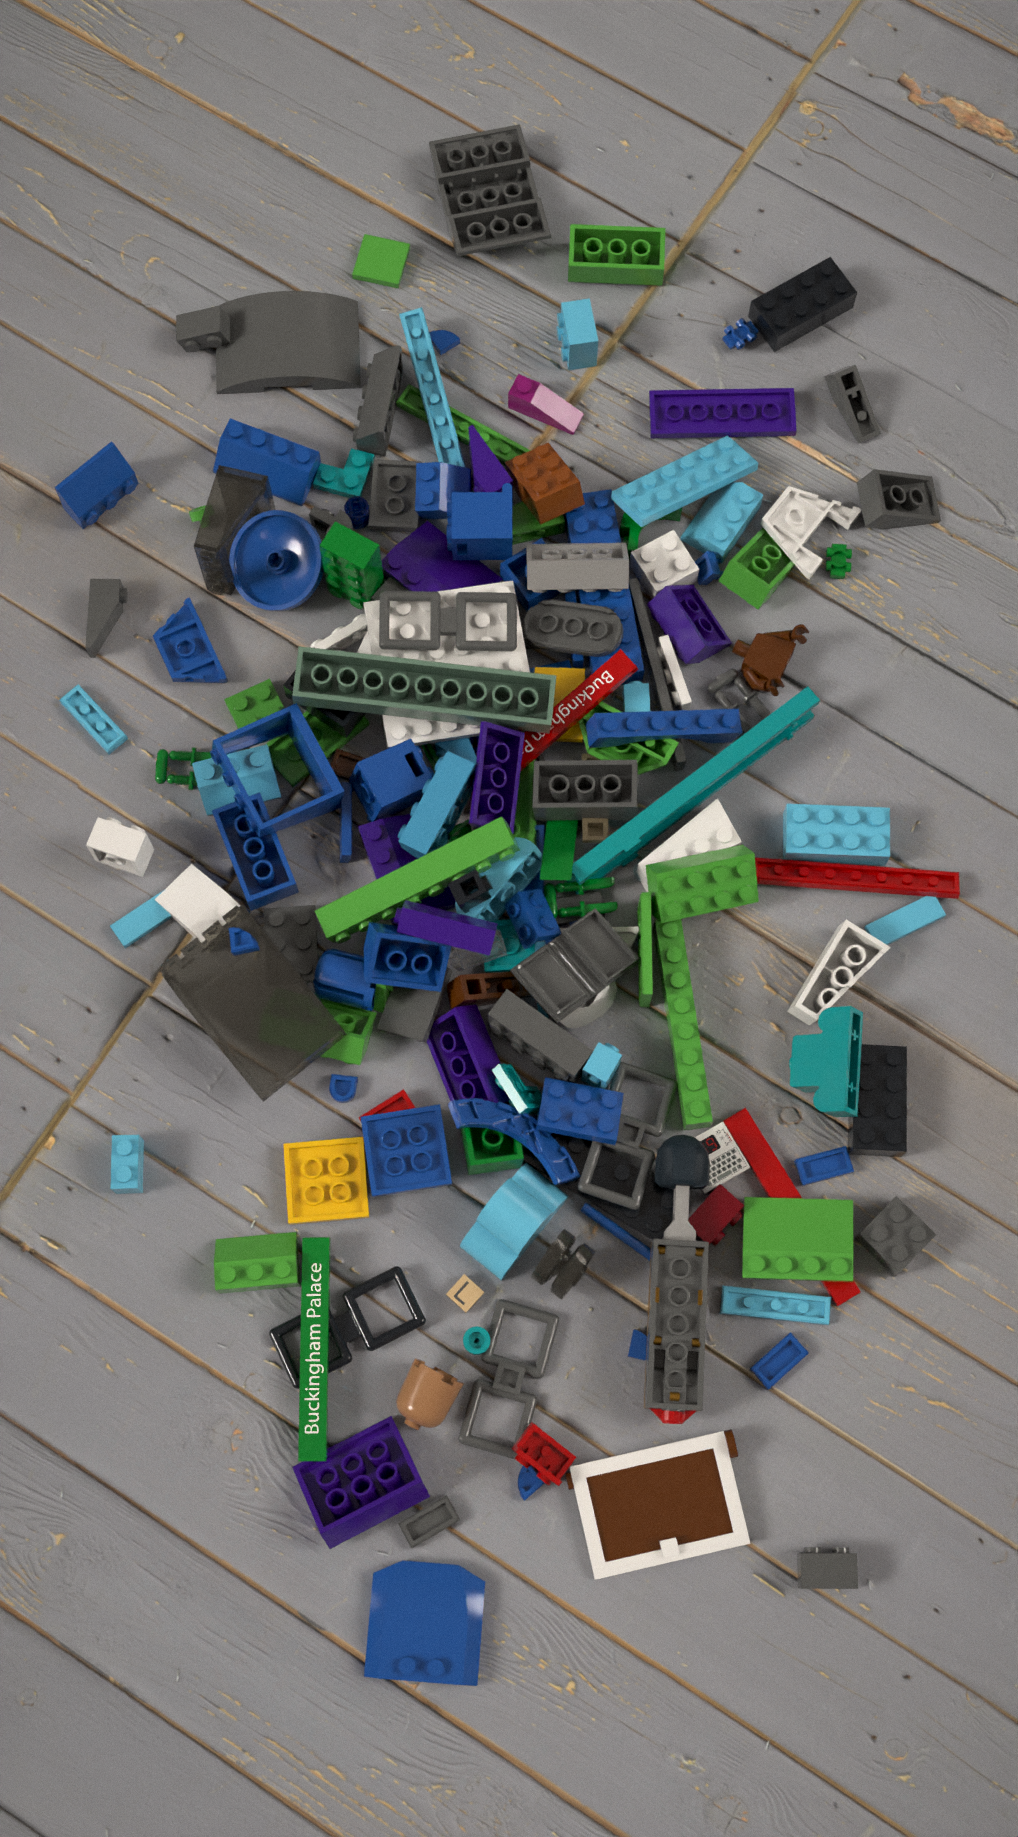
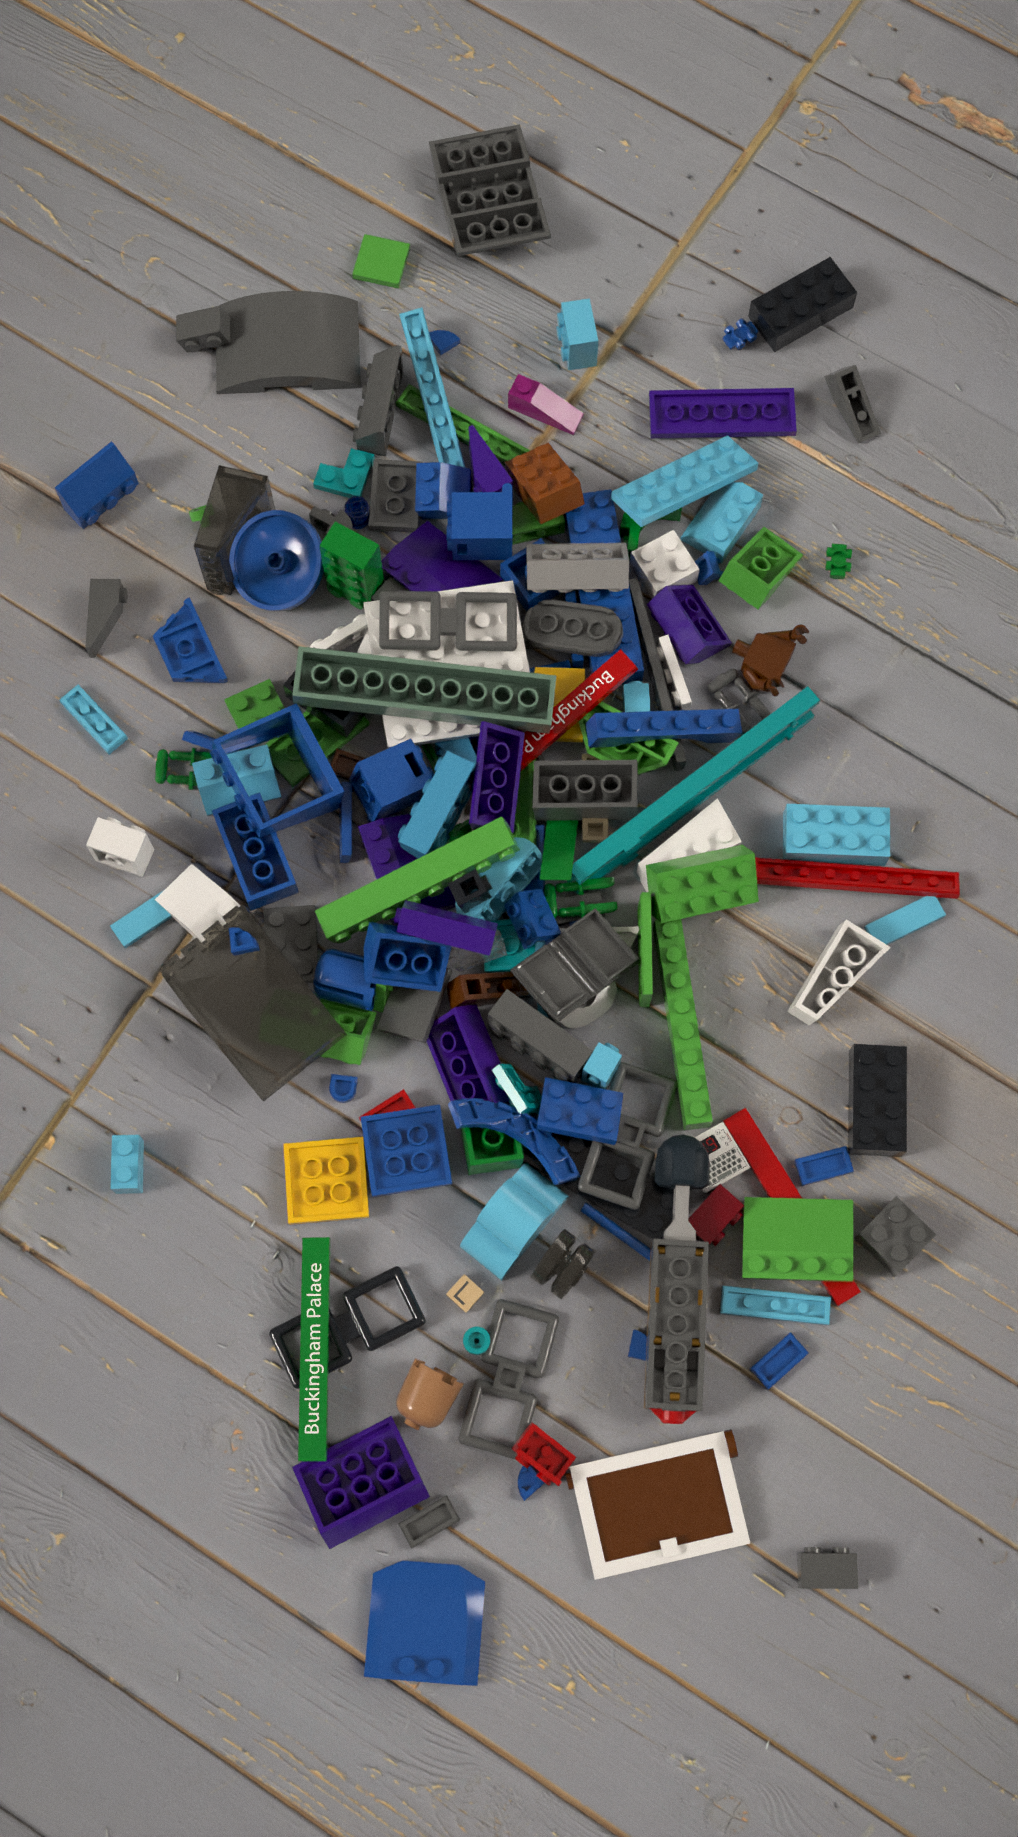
(198, 739): none -> blue tile
(256, 1263): bright green slope -> none
(286, 463): blue slope -> none
(616, 254): bright green brick -> none
(796, 518): white wing -> none
(830, 1061): teal brick -> none
(897, 500): dark grey slope -> none

